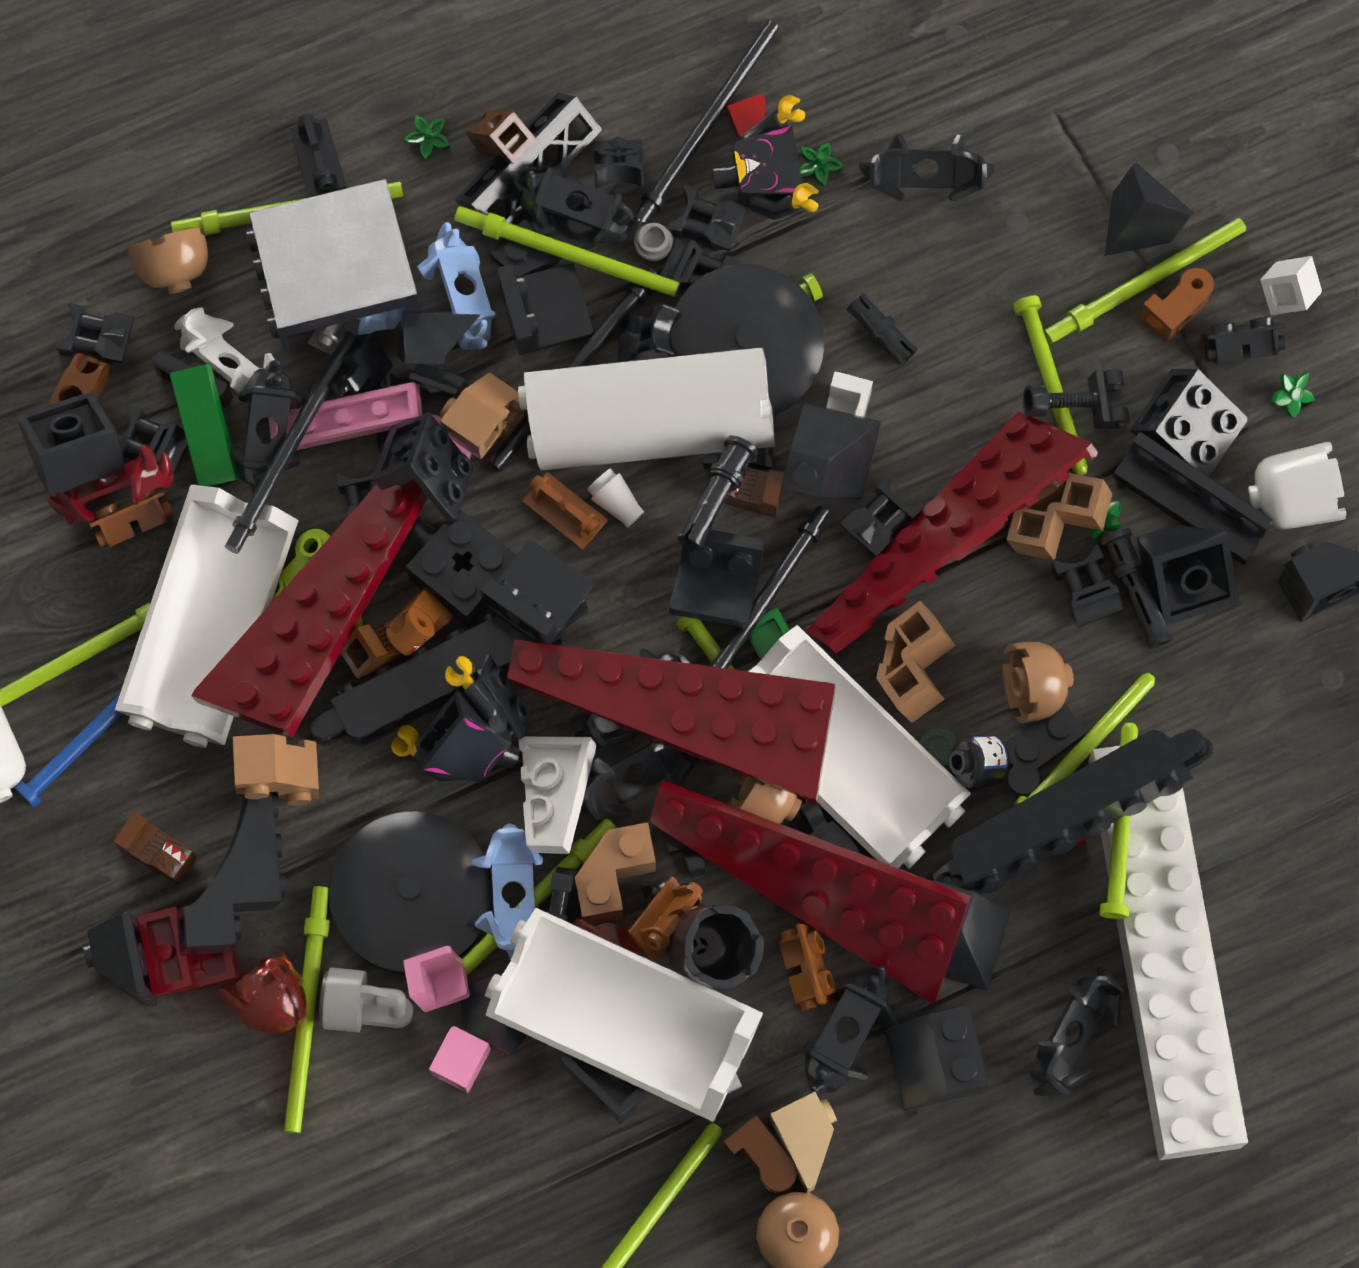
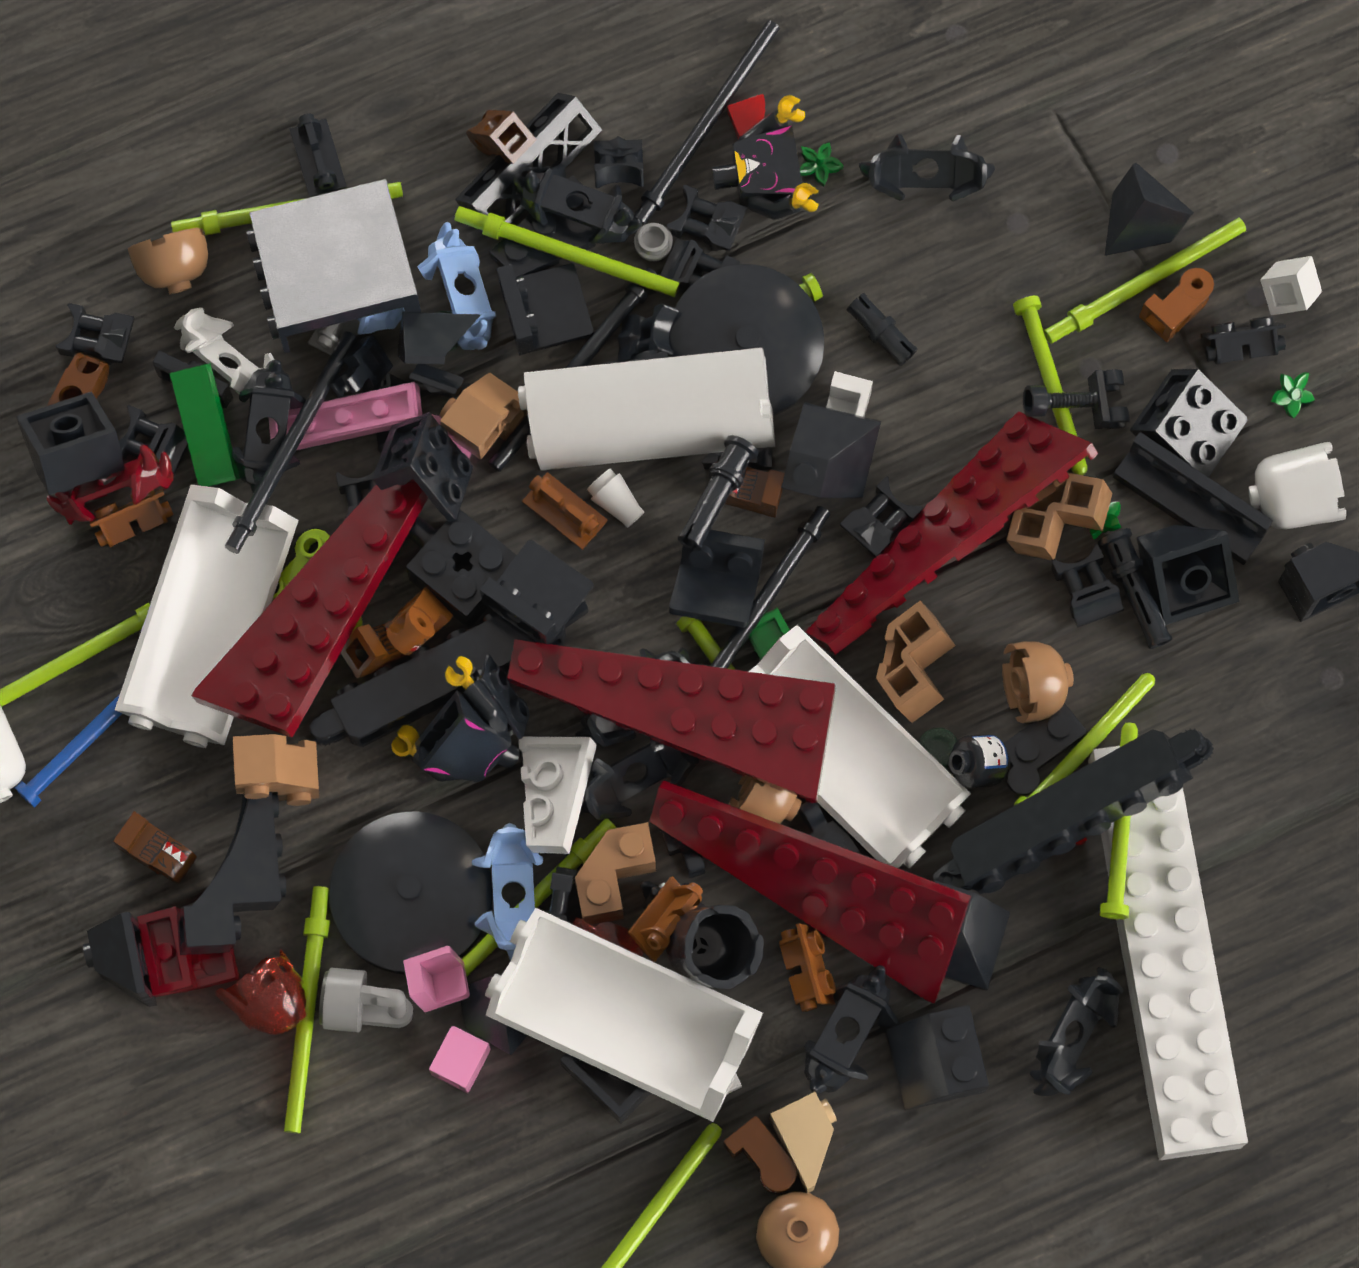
(428, 136): green plant -> none

